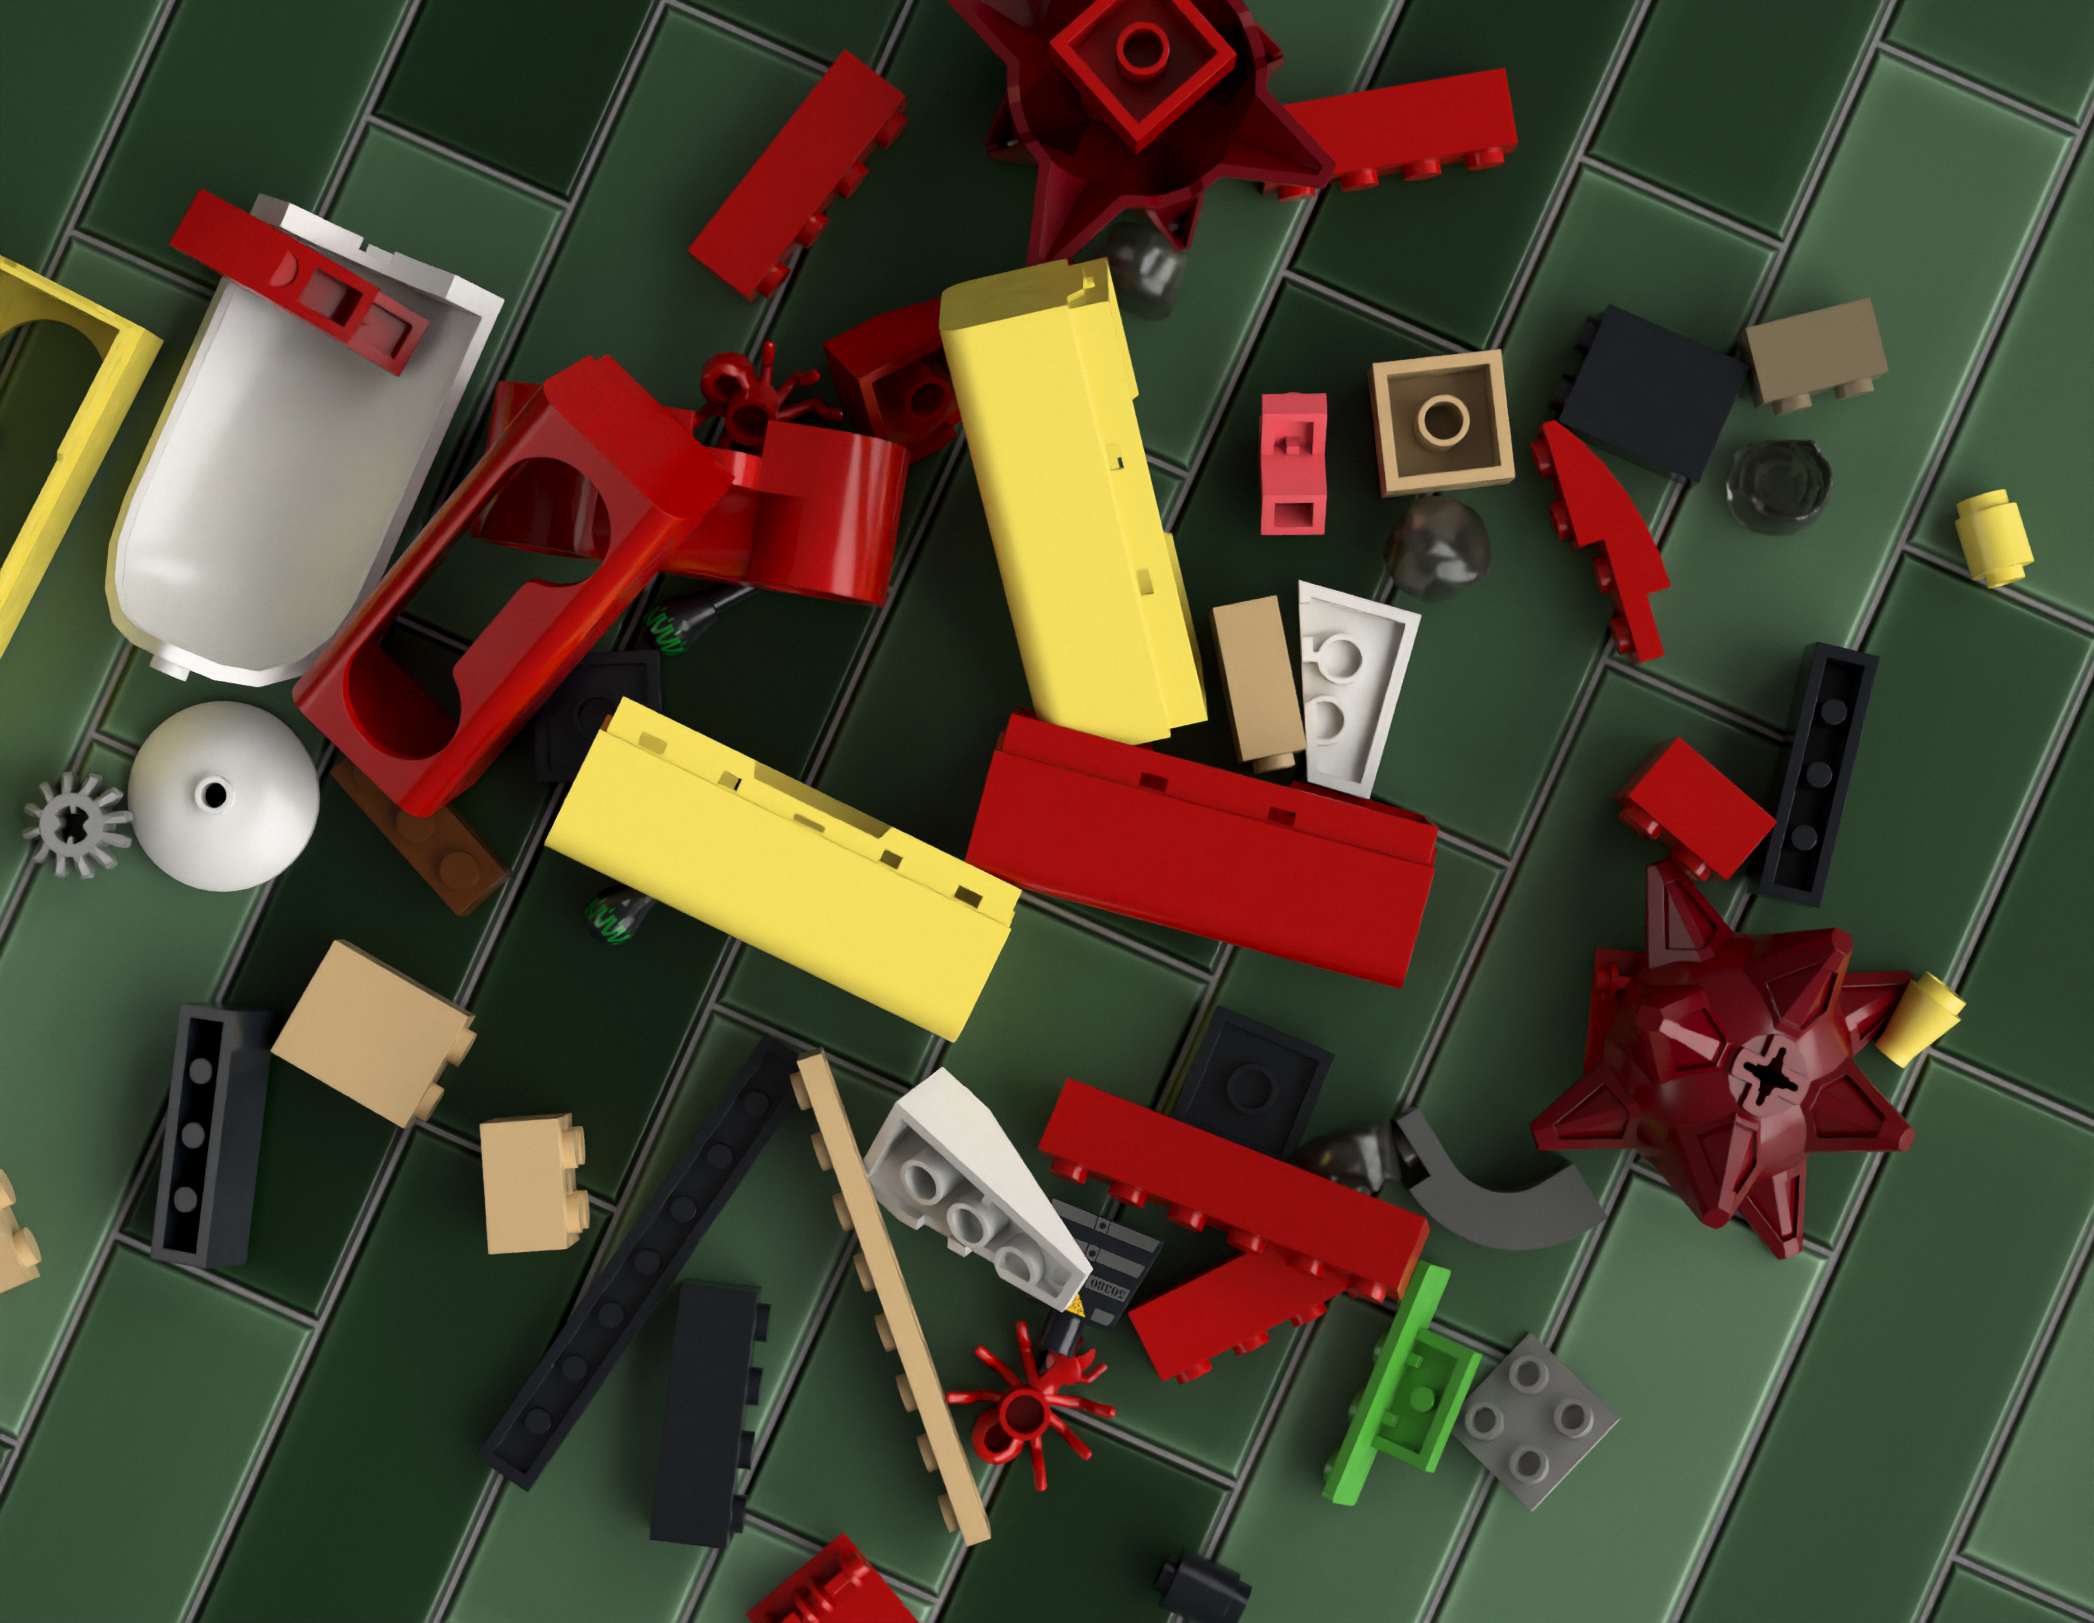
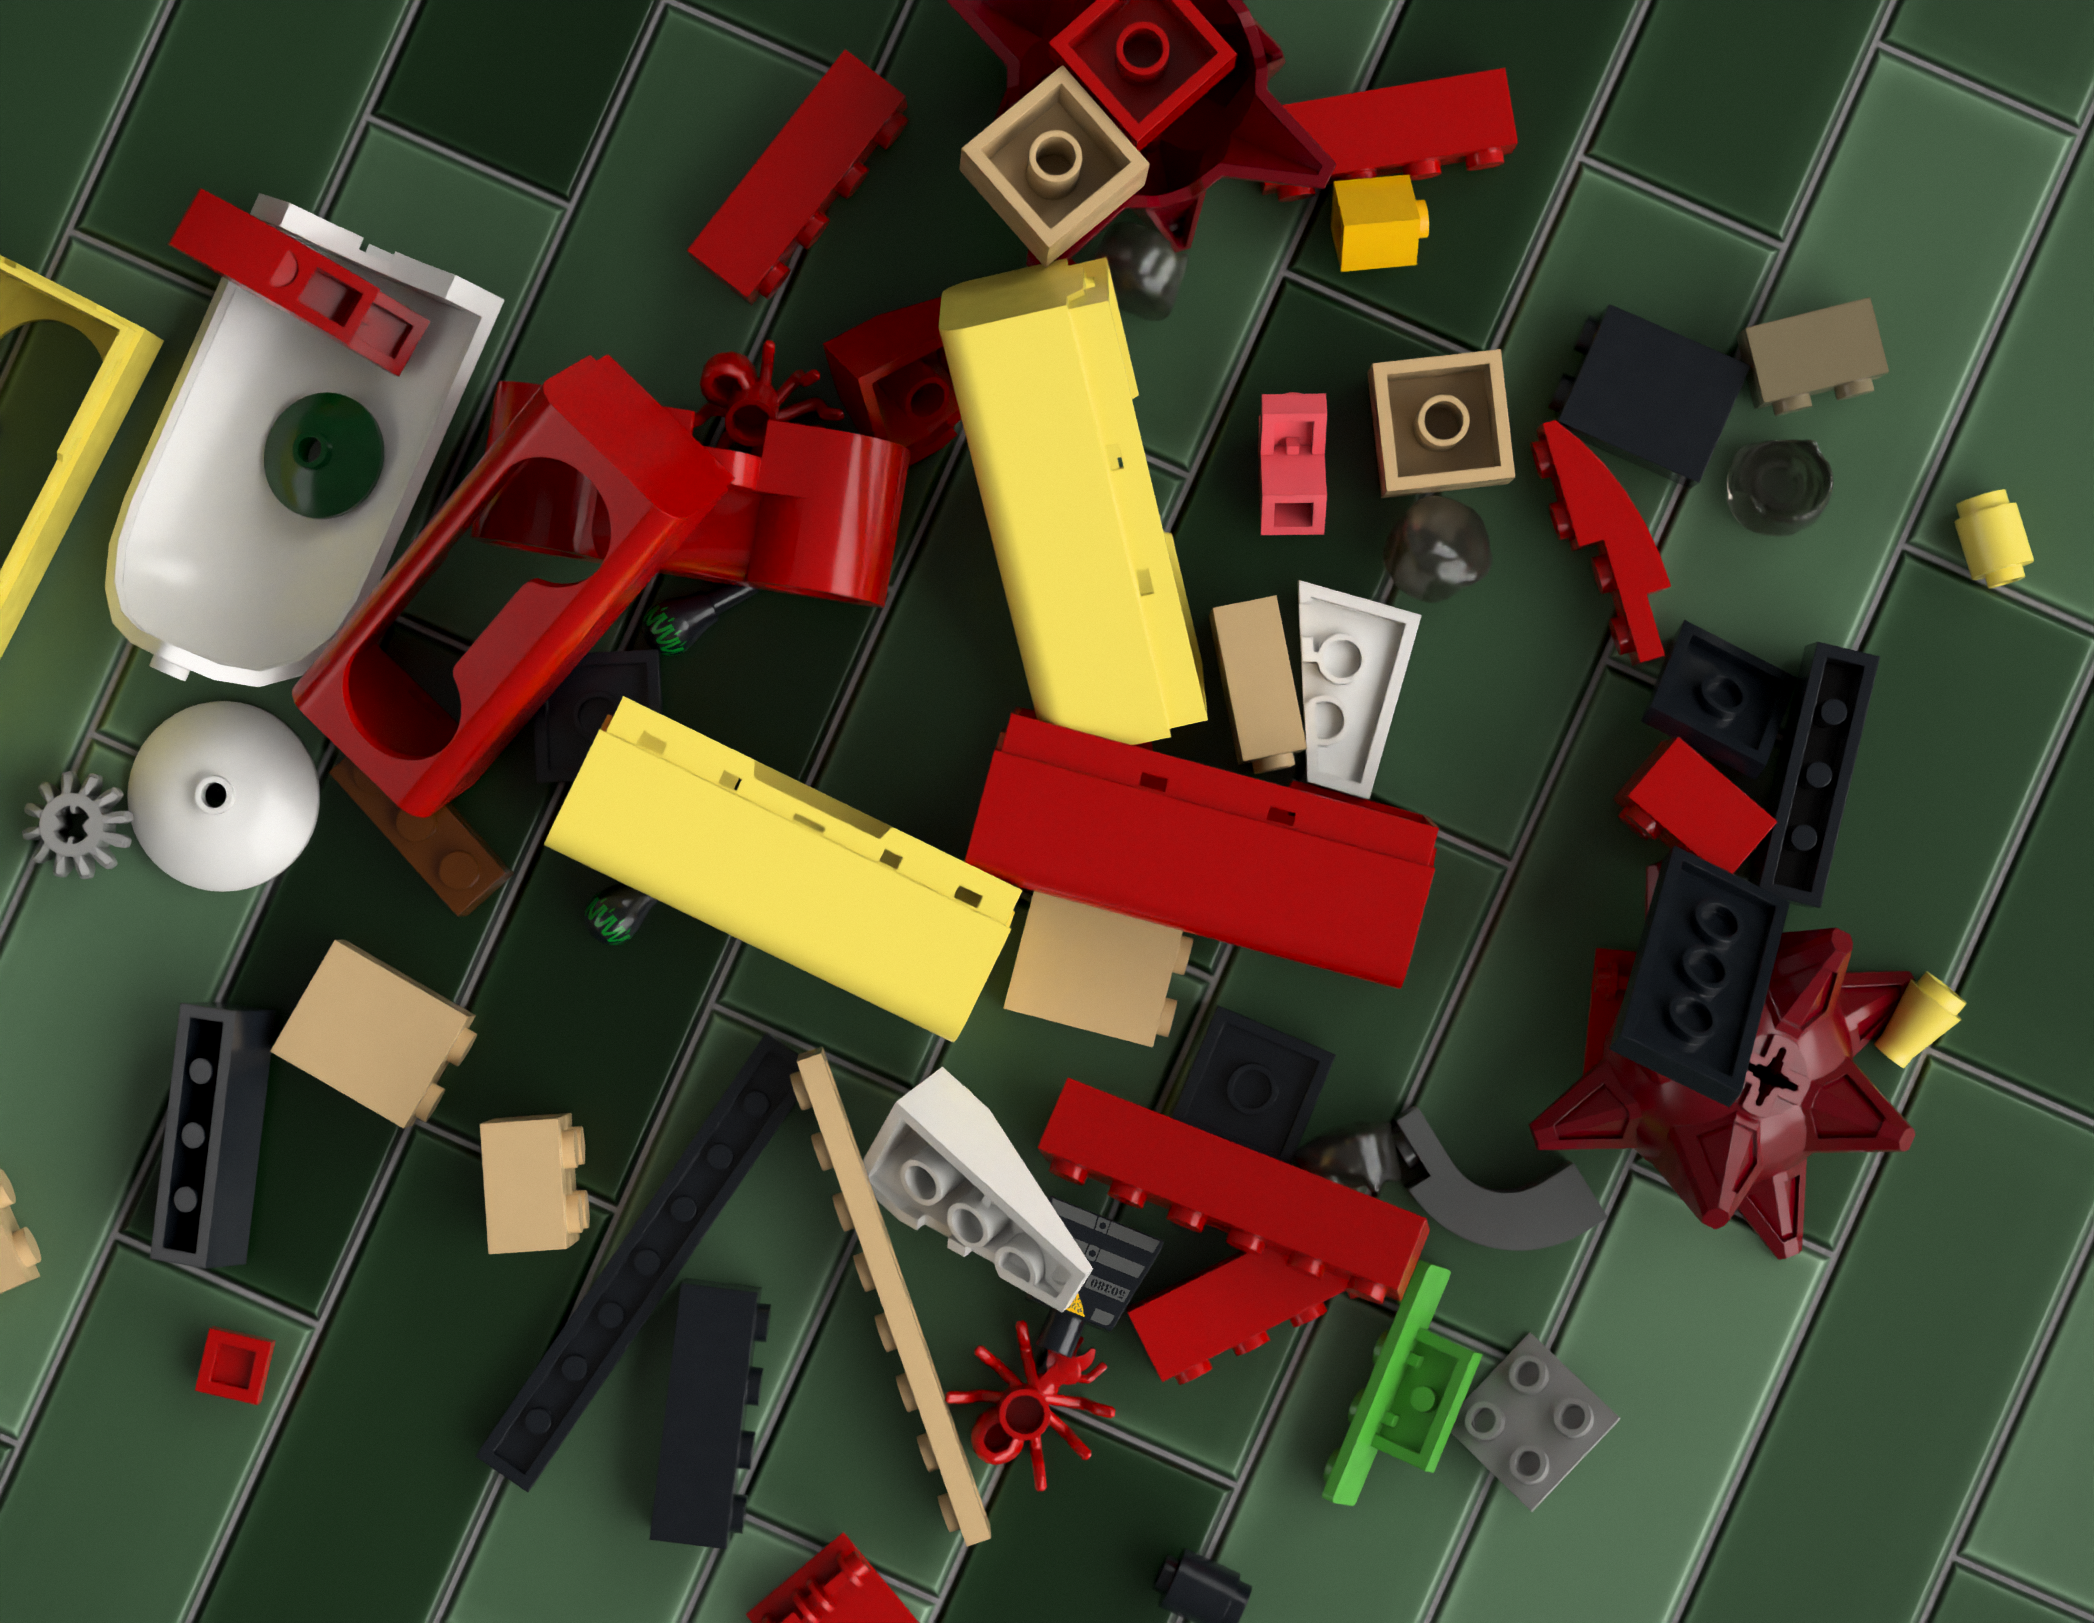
(235, 1365): none -> red plate
(347, 462): none -> dark green dish
(1053, 166): none -> tan brick
(1097, 970): none -> tan brick
(1377, 222): none -> yellow brick
(1700, 976): none -> black plate
(1719, 699): none -> black plate

